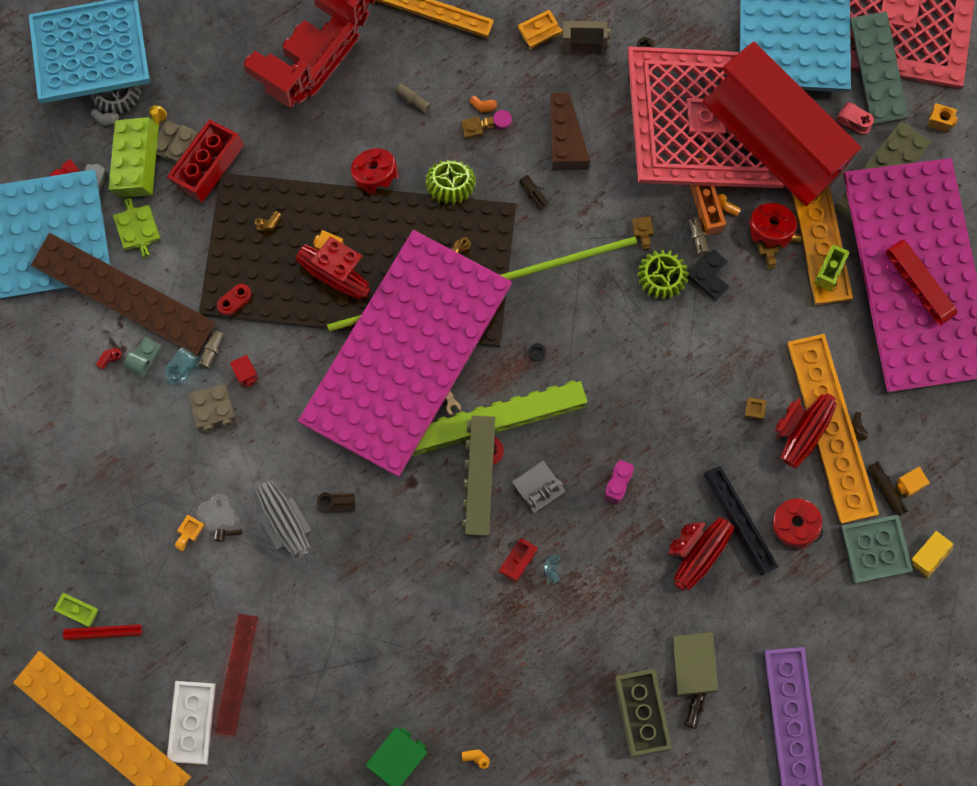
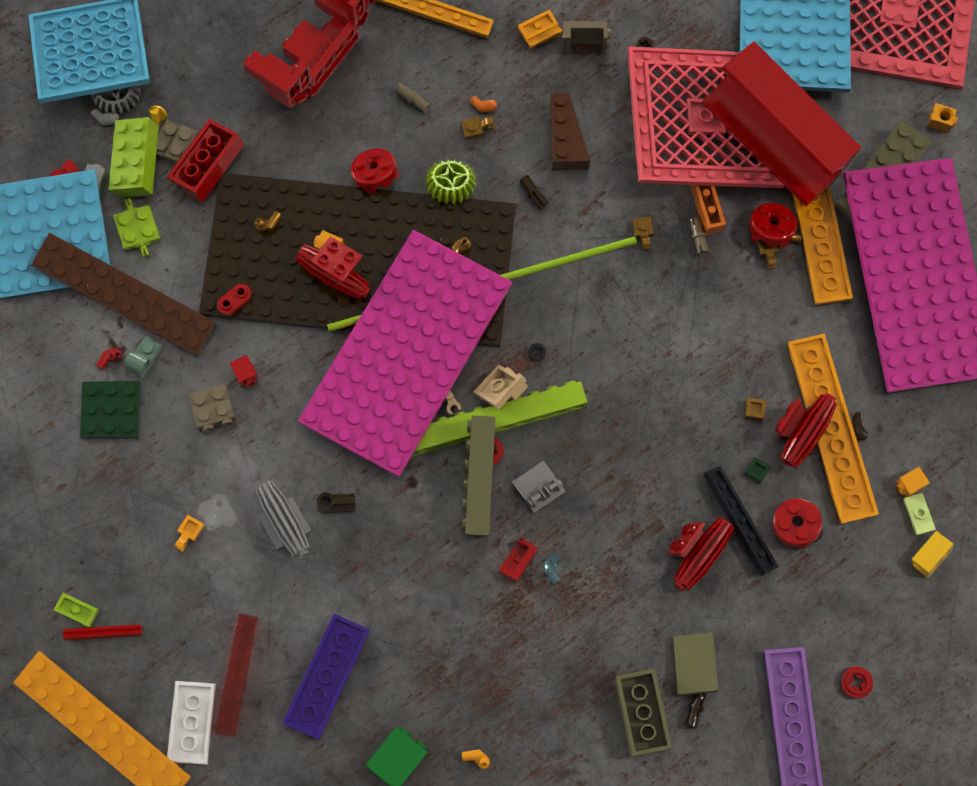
(110, 410): none -> dark green plate
(183, 363): clear light blue piece -> none
(211, 349): dark tan pin -> none
(221, 533): dark brown hand -> none
(326, 677): none -> dark purple plate
(500, 386): none -> tan plate
(502, 119): dark pink tile -> none
(620, 479): dark pink brick -> none
(675, 268): lime gear -> none
(705, 275): black plate -> none
(728, 207): light orange arm -> none
(757, 470): none -> dark green tile
(831, 267): lime brick -> none
(854, 117): coral piece -> none
(865, 687): none -> red gear
(876, 549): sand green plate -> none
(879, 67): sand green plate -> none
(887, 488): dark brown pin -> none
(919, 514): none -> yellowish green plate
(921, 282): red beam -> none

